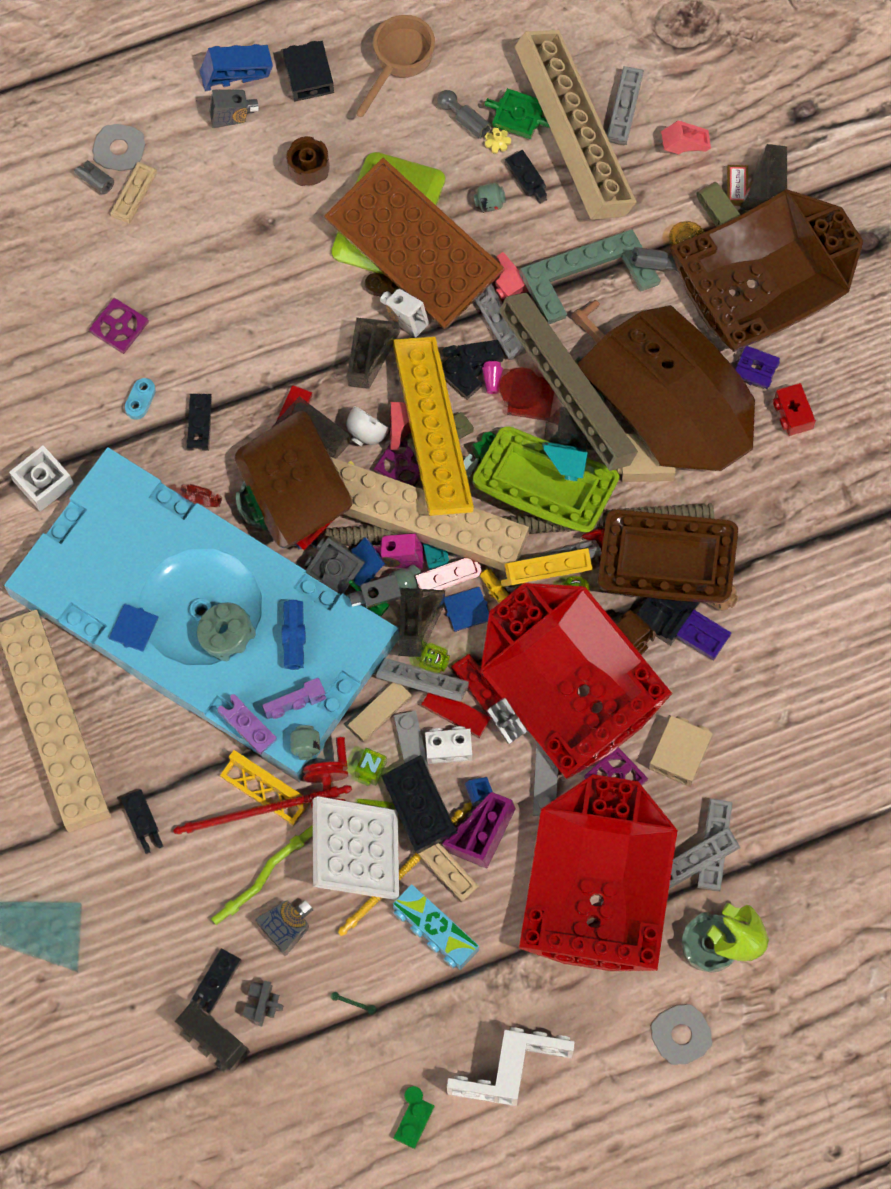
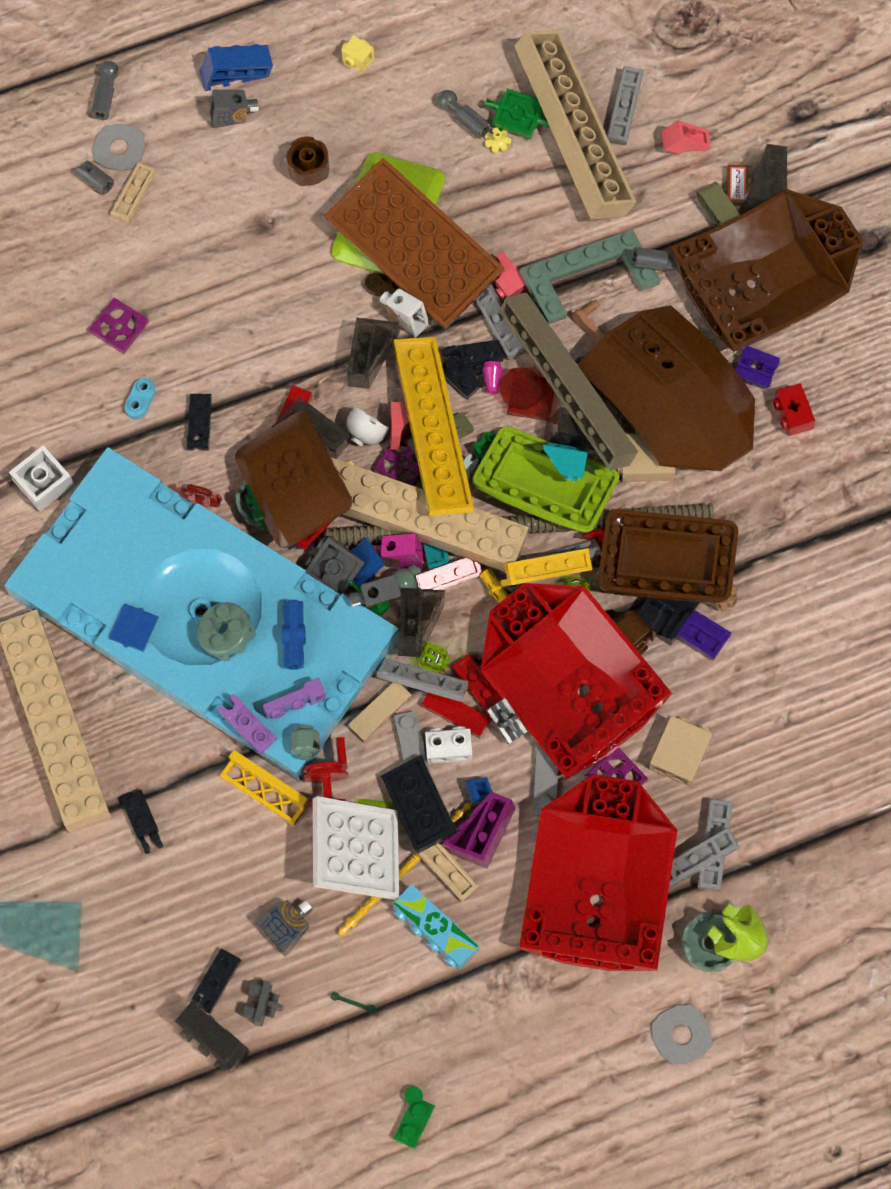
(104, 92): none -> dark grey piece
(190, 827): red hose -> none
(231, 907): lime bar -> none
(308, 70): black brick -> none
(357, 53): none -> light yellow brick
(370, 767): clear neon green brick -> none
(403, 49): medium nougat piece -> none
(467, 609): blue piece -> none
(490, 197): sand green head -> none
(511, 1066): white bracket -> none
(527, 175): black hinge -> none
(684, 231): clear yellow hat -> none

